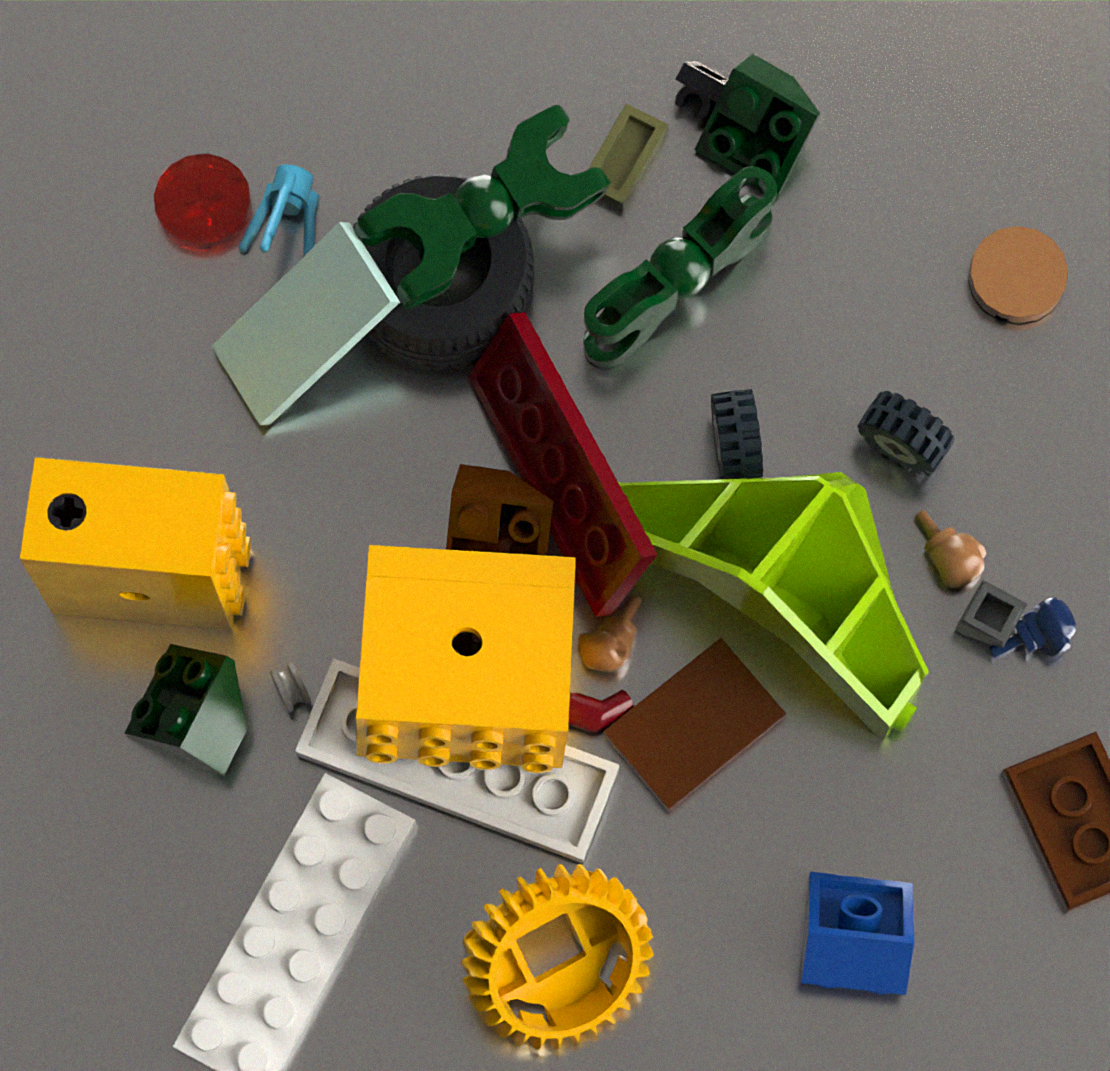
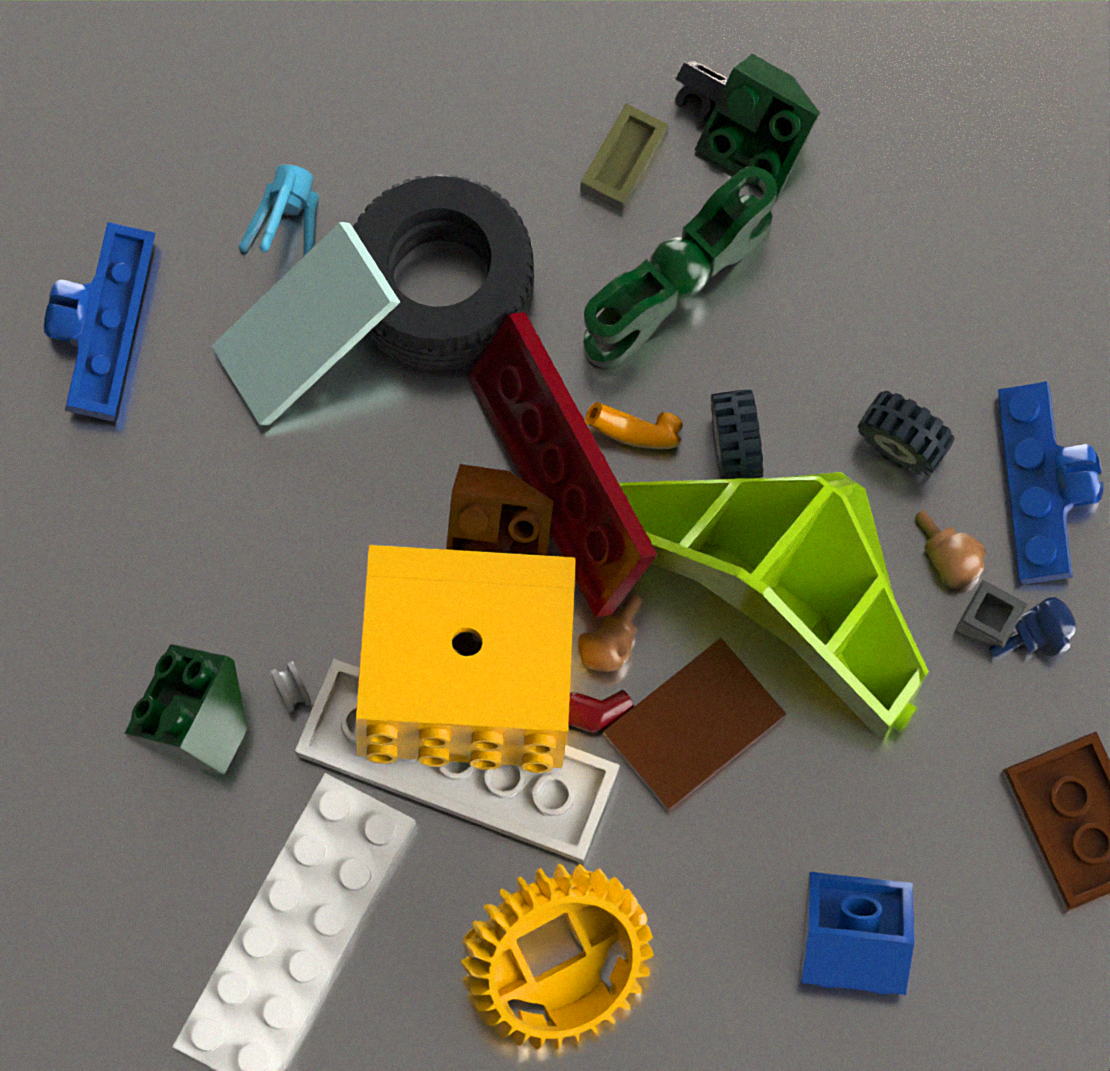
(101, 319): none -> blue plate
(135, 543): yellow gear -> none
(202, 201): clear red tile -> none
(482, 206): dark green piece -> none
(633, 430): none -> light orange arm
(1018, 274): medium nougat tile -> none
(1043, 482): none -> blue plate

